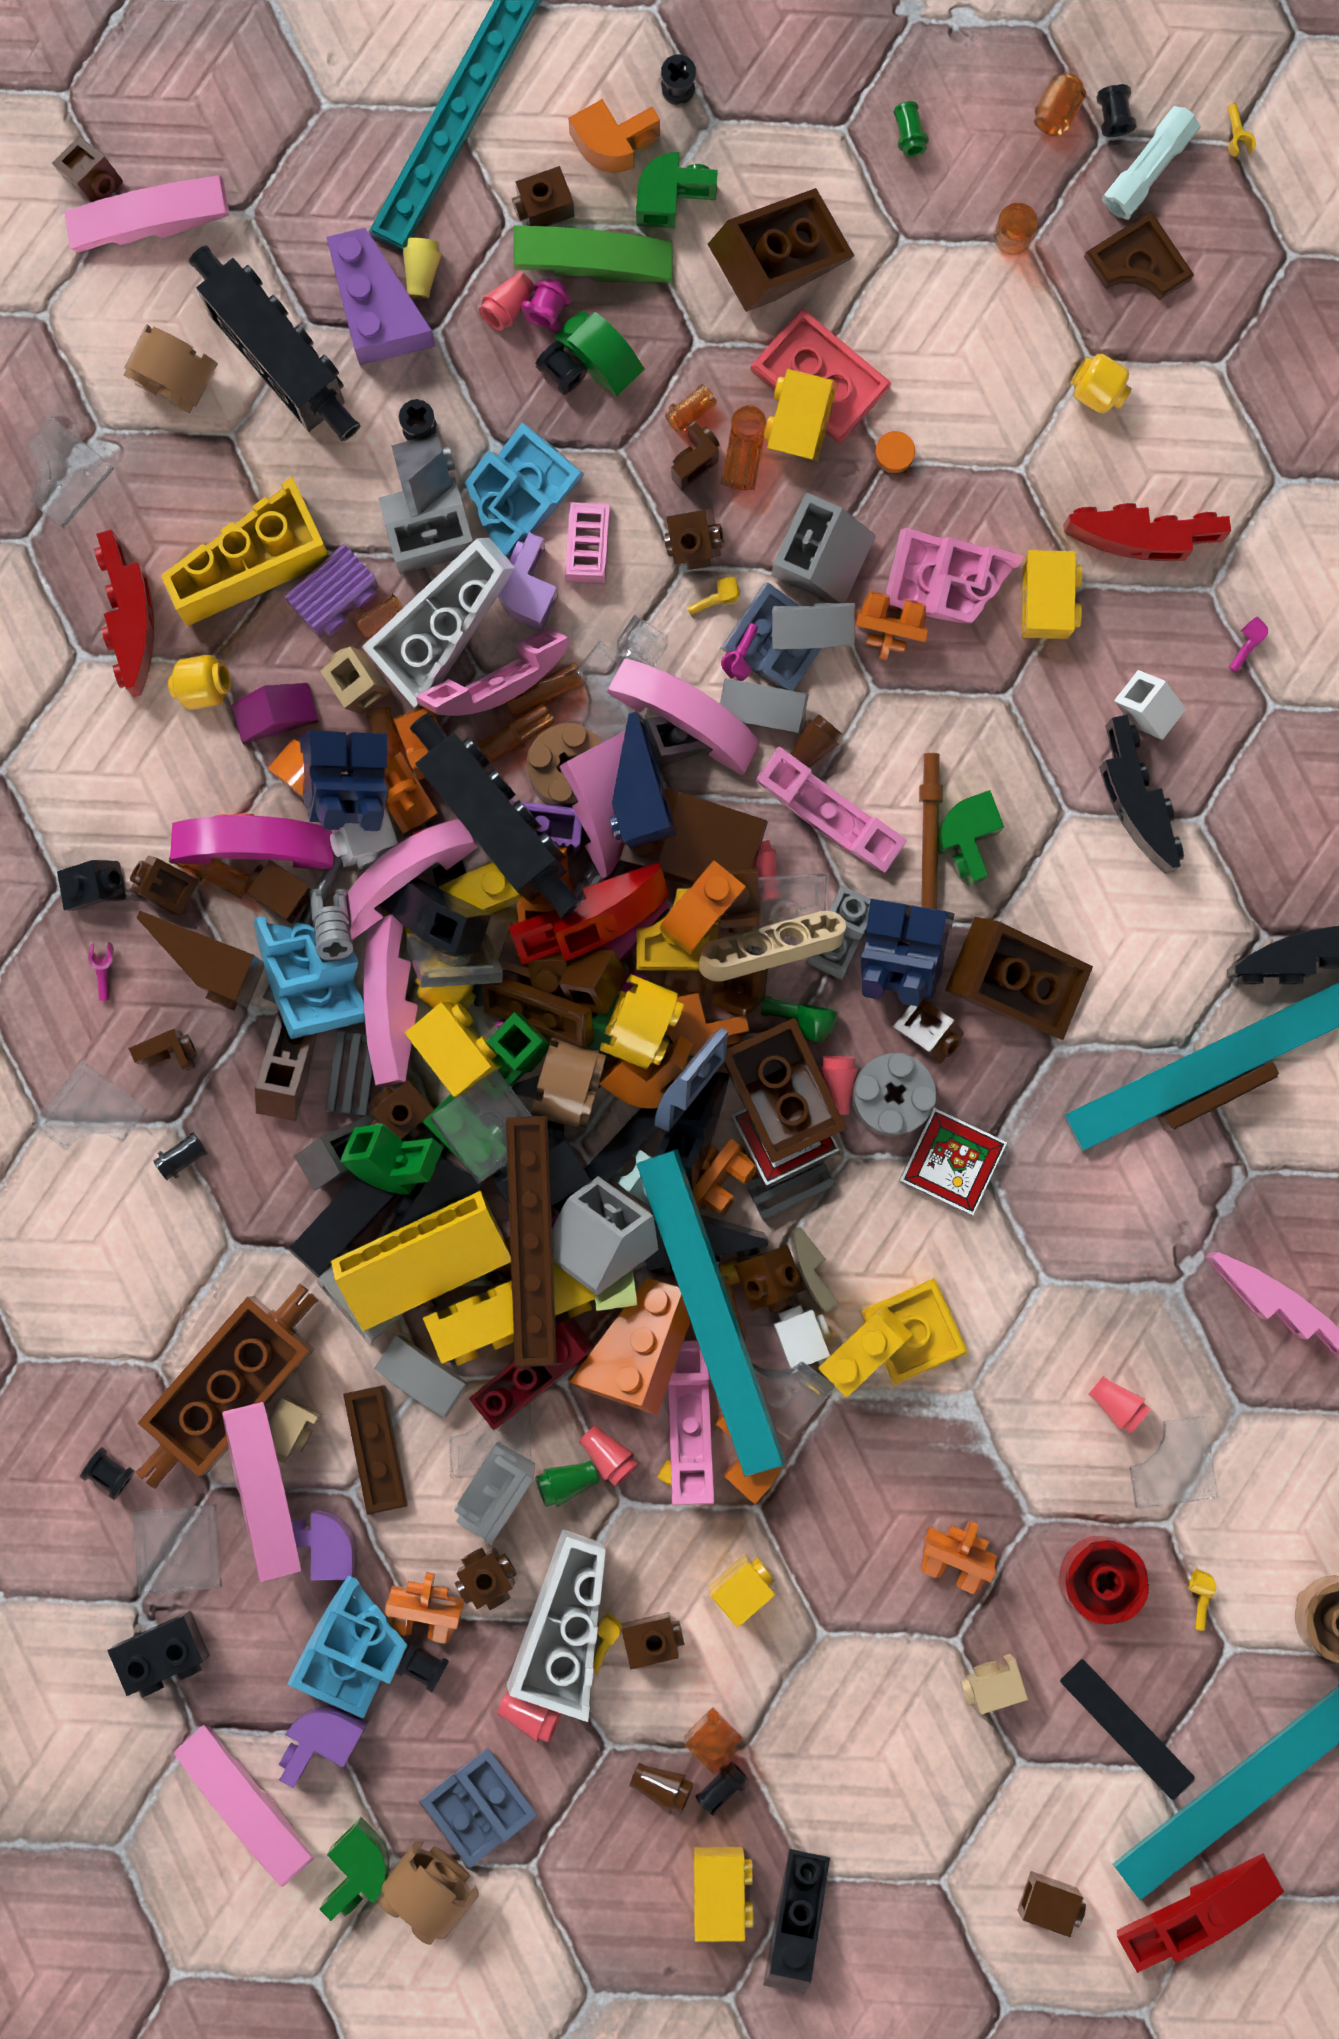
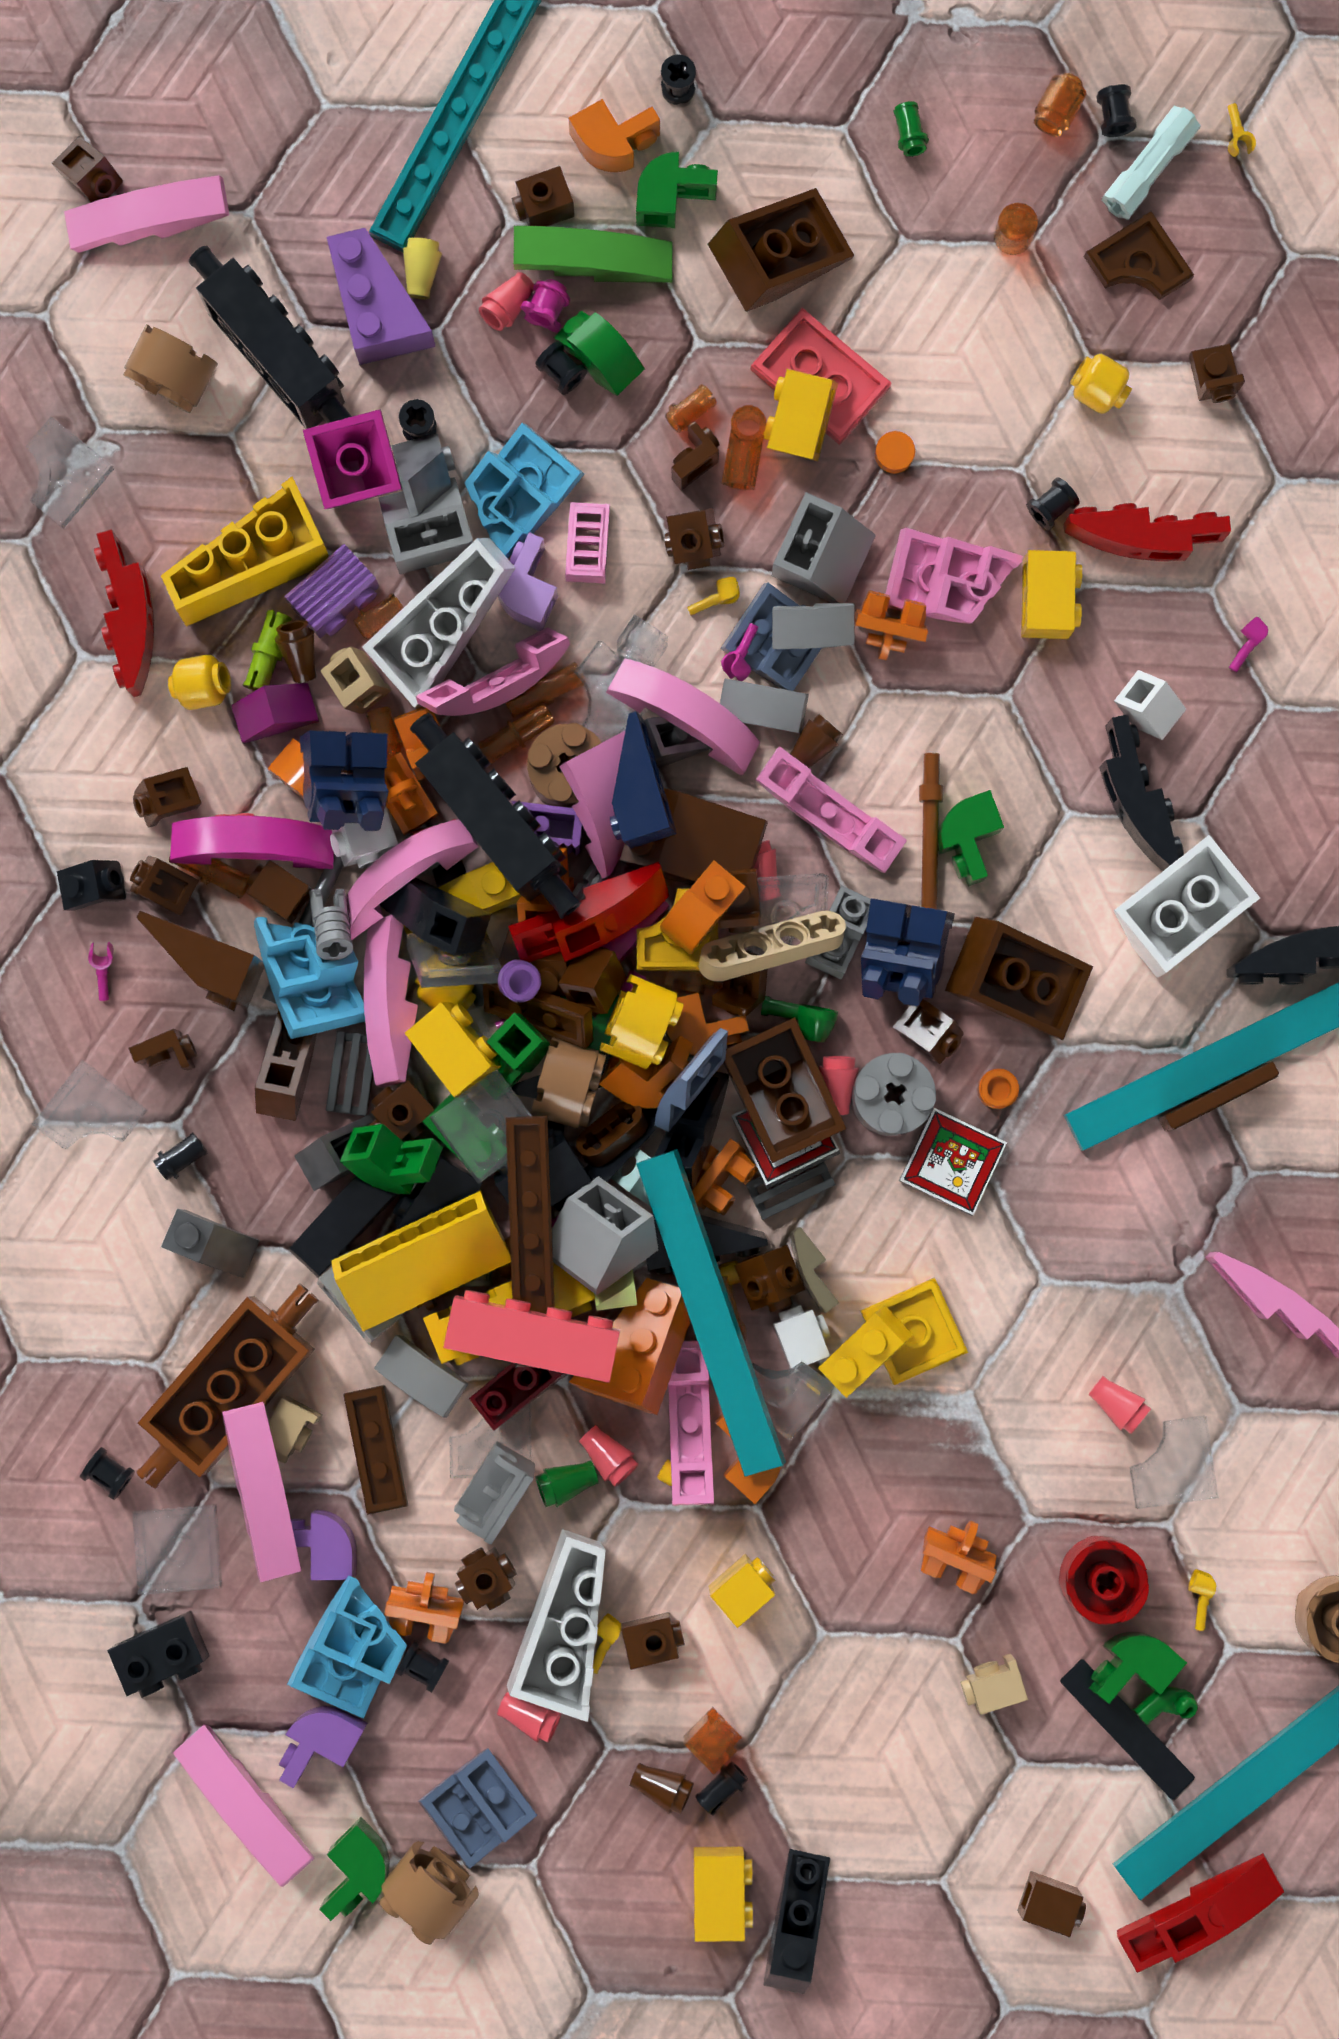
(165, 796): none -> reddish brown bracket
(210, 1243): none -> flat silver slope
(265, 652): none -> lime pin
(297, 648): none -> reddish brown cone
(352, 459): none -> dark pink slope
(519, 980): none -> medium lavender tile
(531, 1337): none -> coral brick
(612, 1134): none -> reddish brown beam
(998, 1089): none -> orange tile
(1053, 503): none -> black bush
(1138, 1655): none -> green brick
(1172, 1701): none -> green arm
(1184, 906): none -> white slope
(1215, 373): none -> reddish brown bracket

